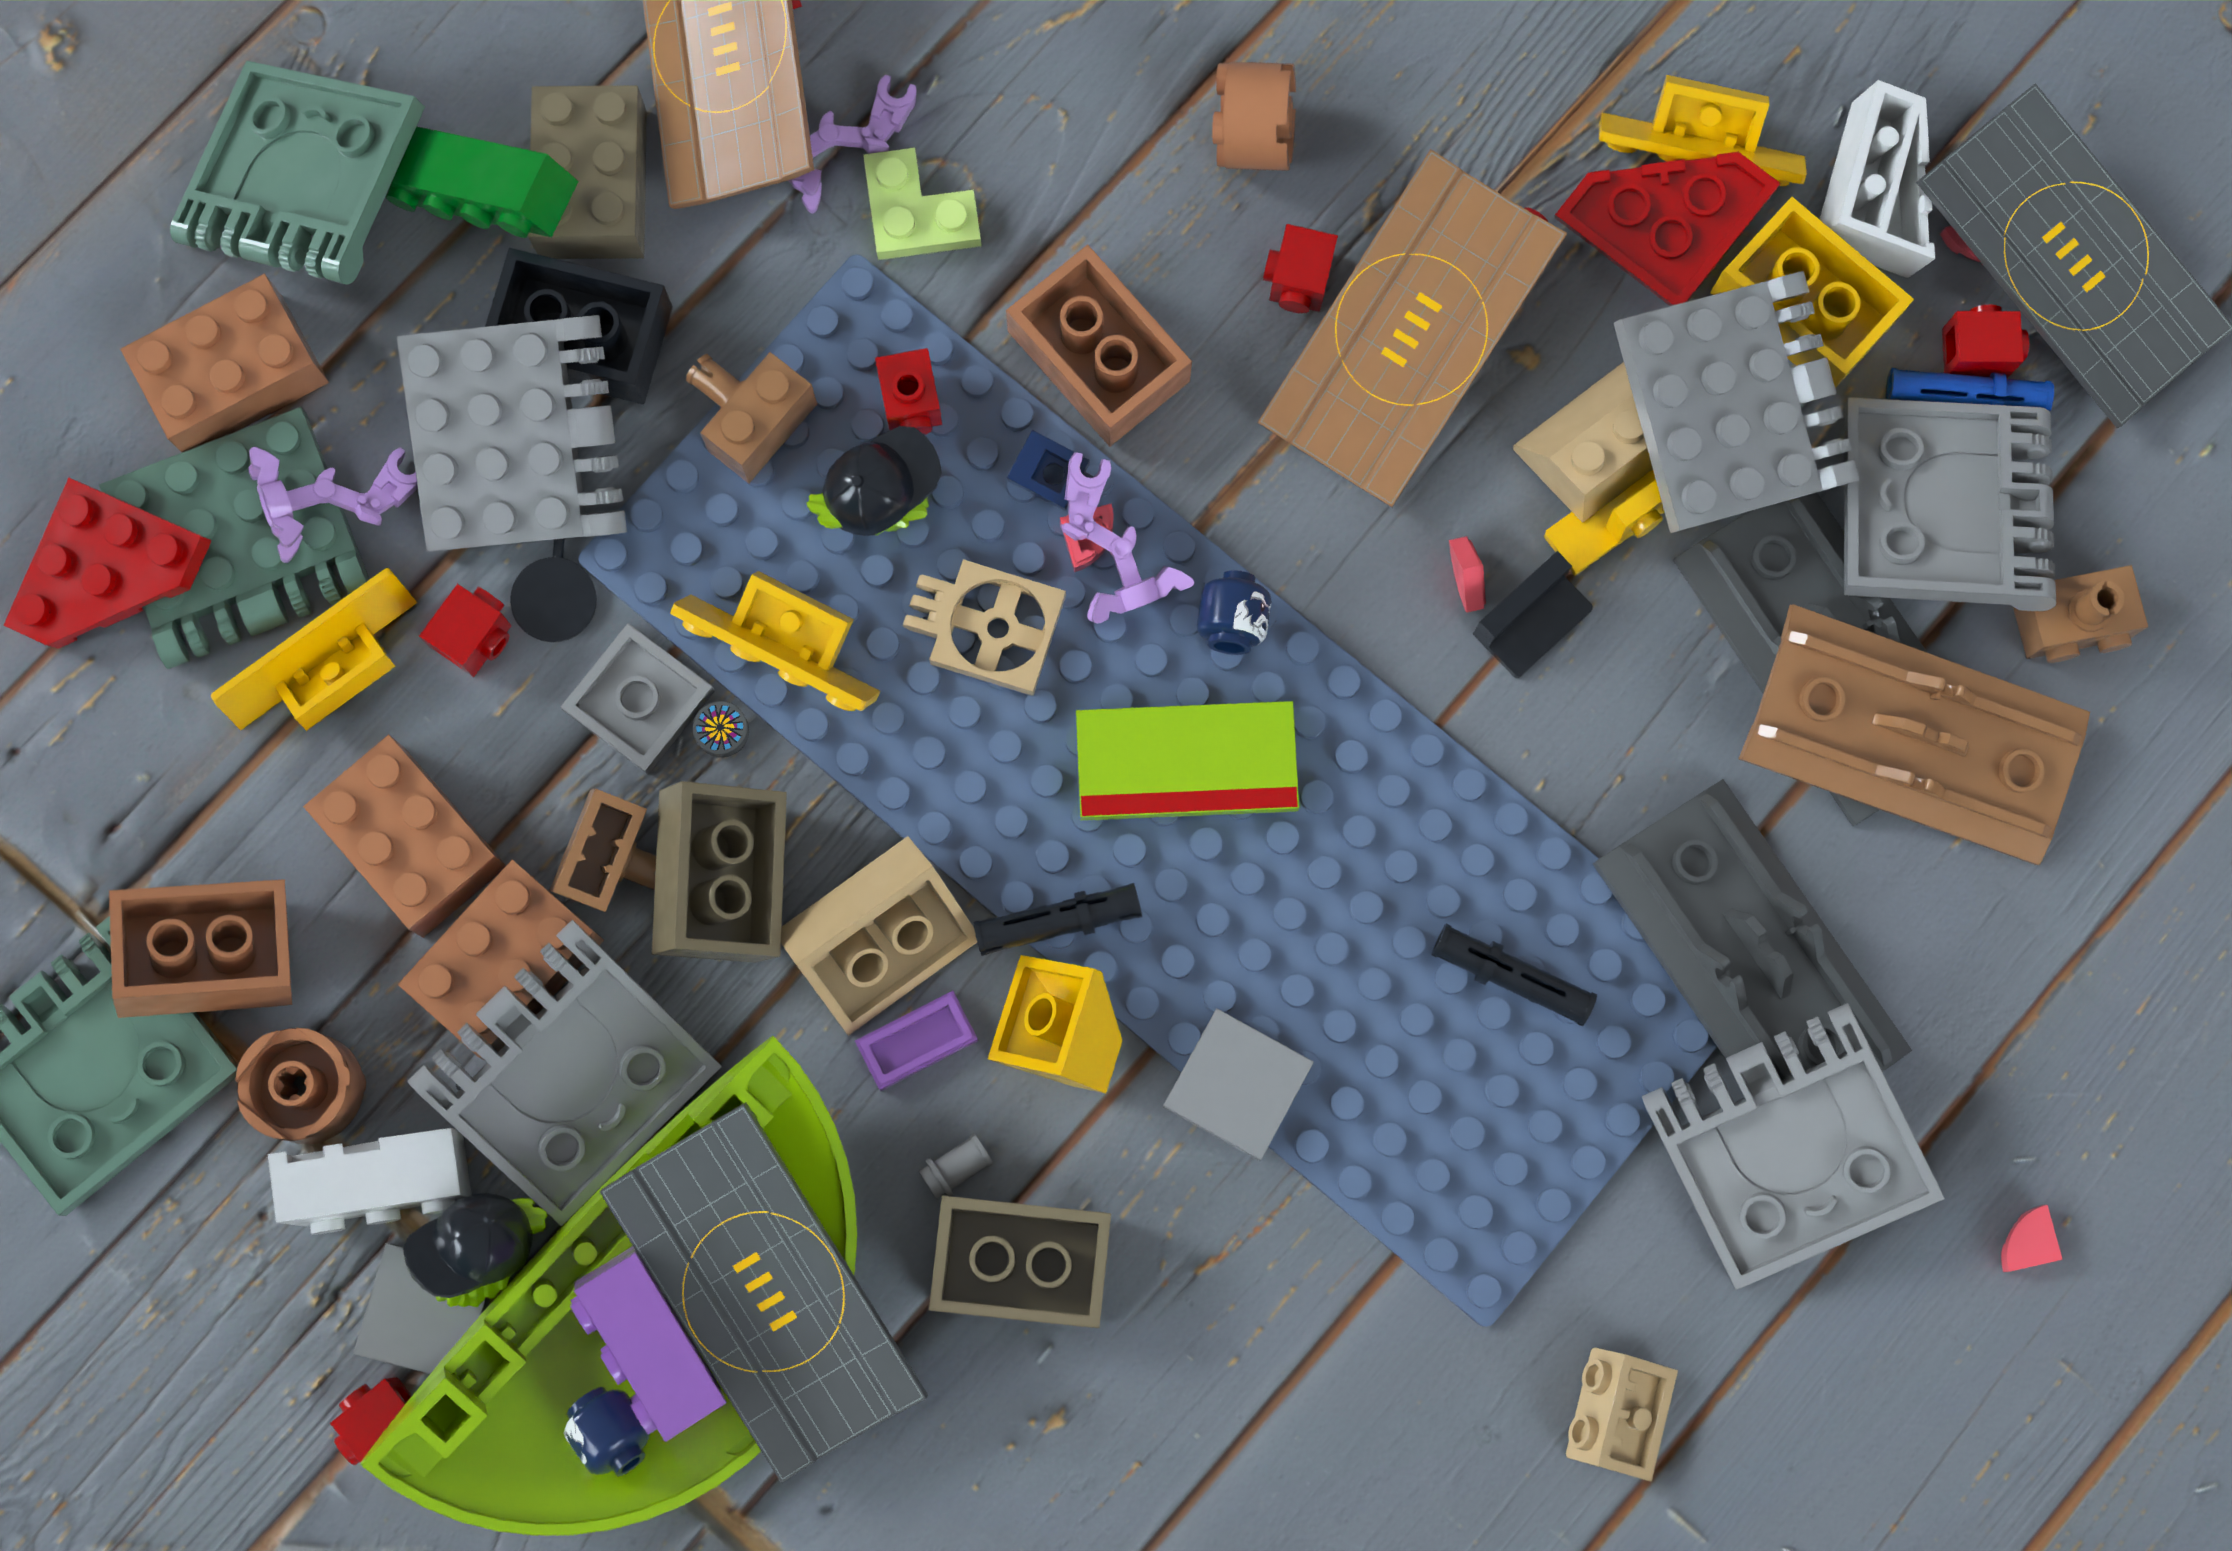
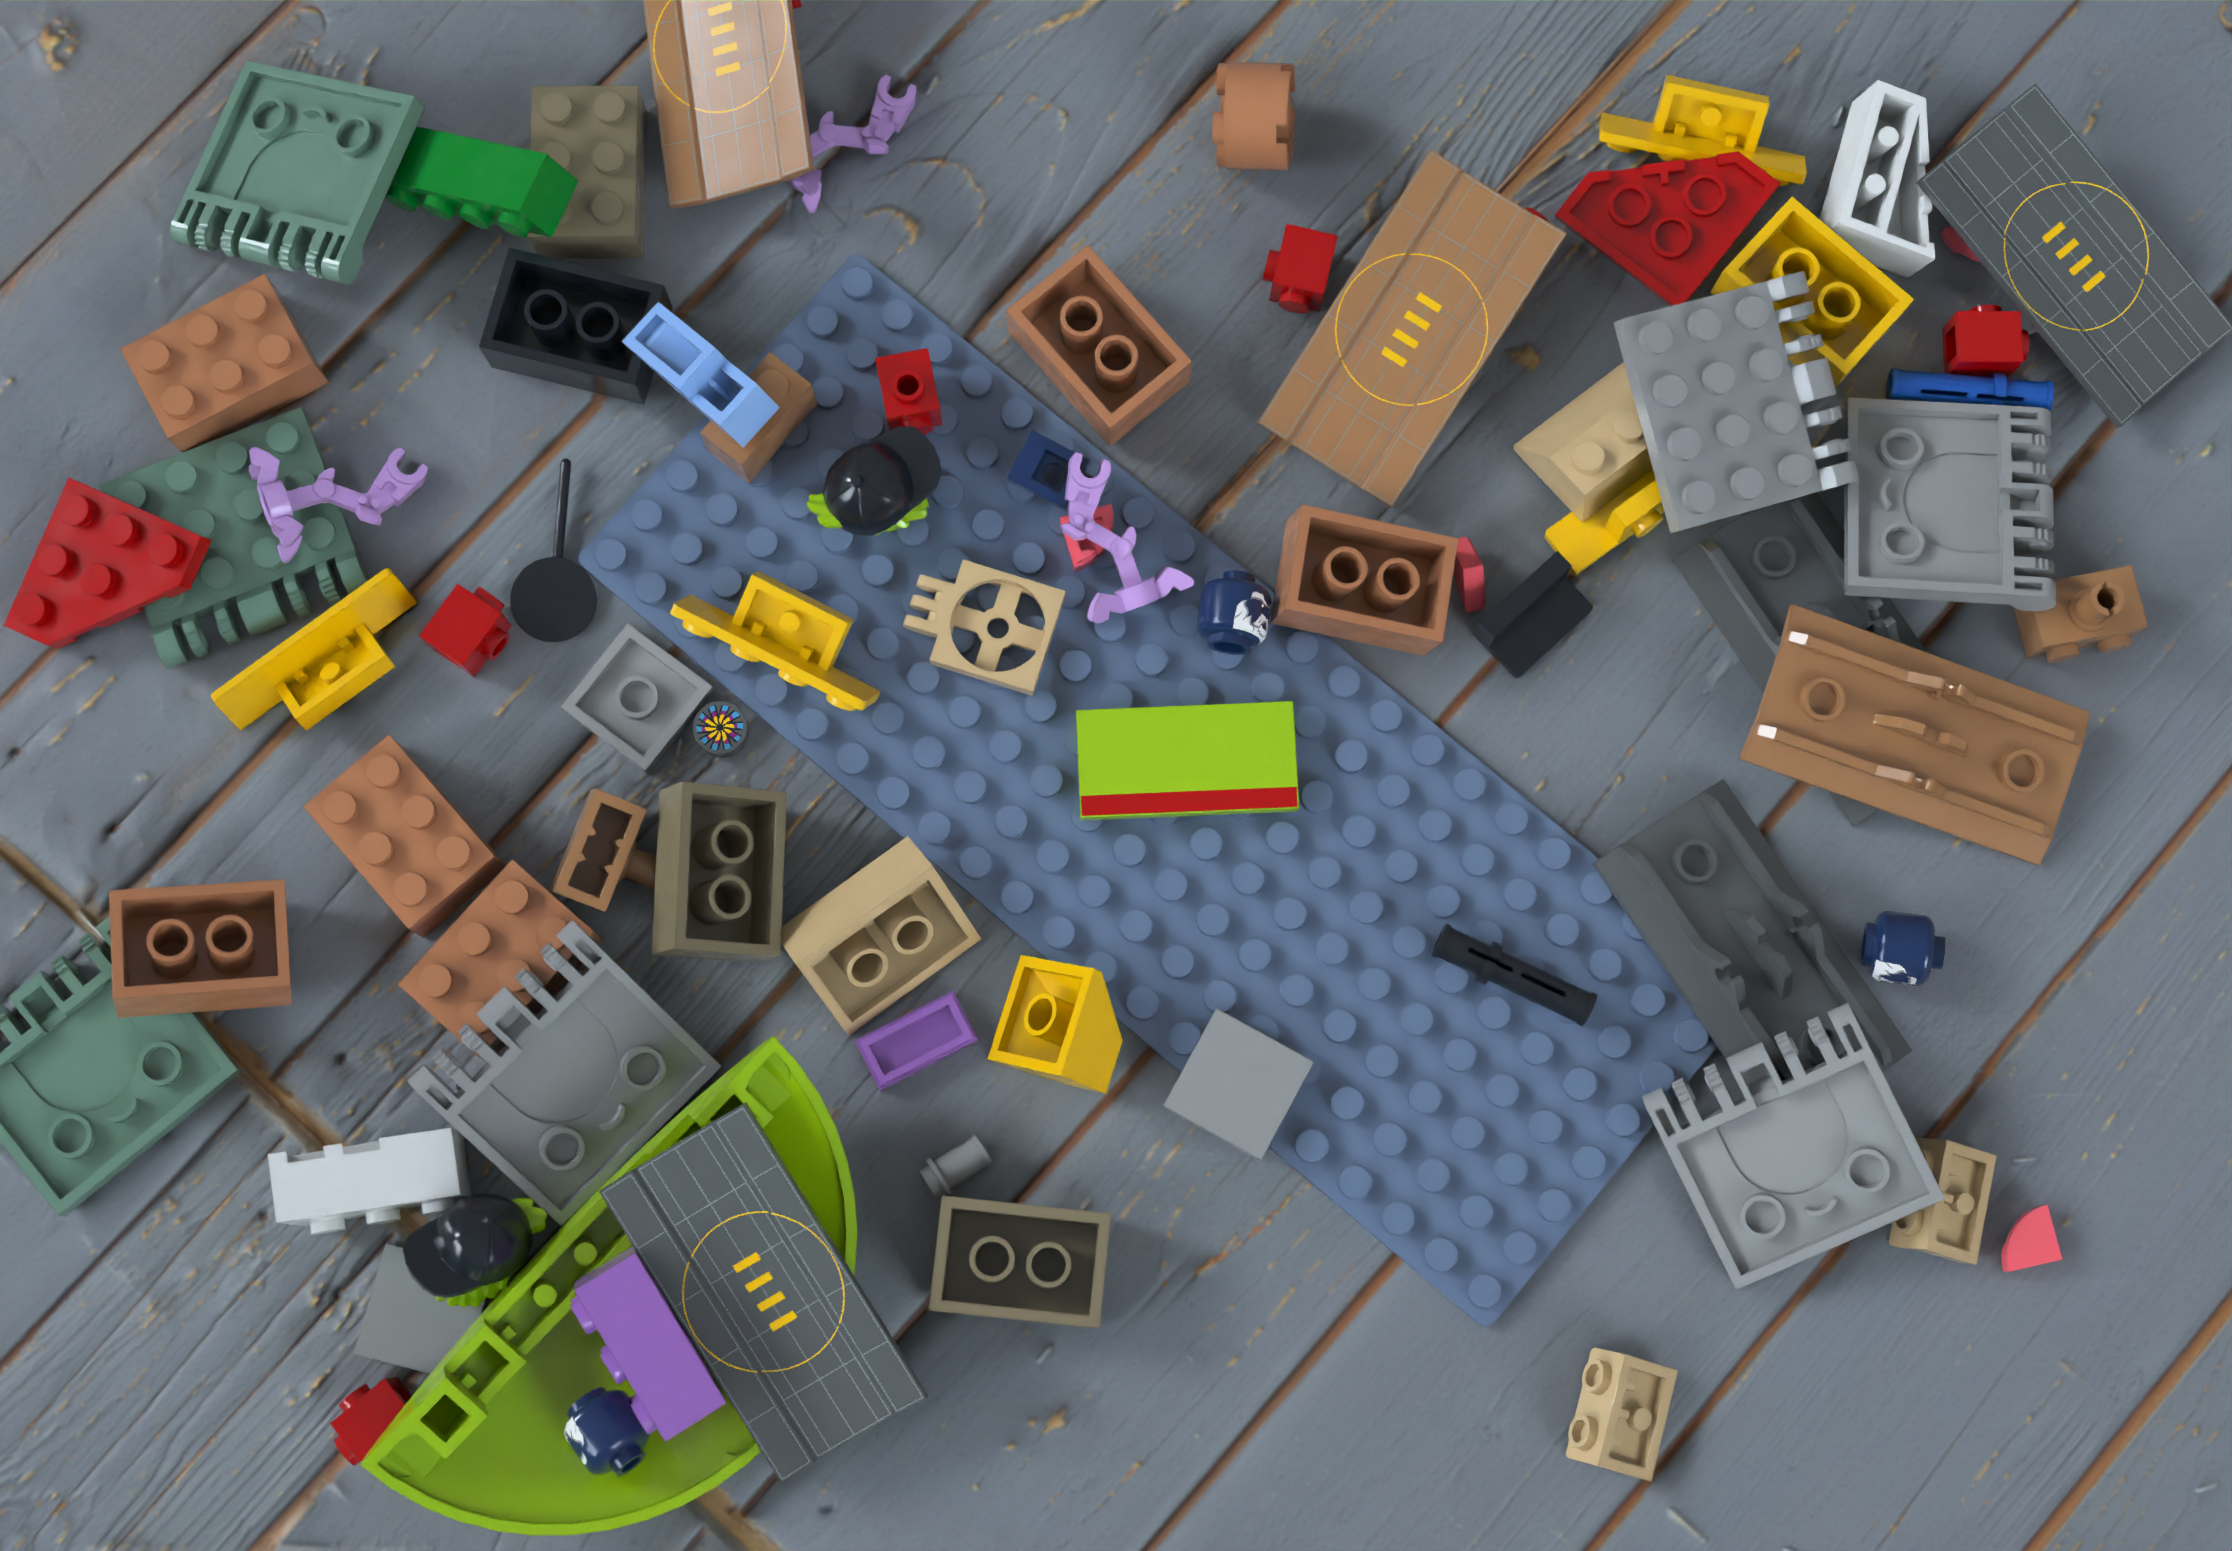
(271, 1099): nougat brick -> none
(501, 434): light grey hinge -> none
(701, 374): none -> light blue slope
(915, 223): yellowish green plate -> none
(1057, 919): black pin -> none
(1364, 580): none -> nougat brick
(1902, 948): none -> dark blue head
(1956, 1223): none -> tan bracket

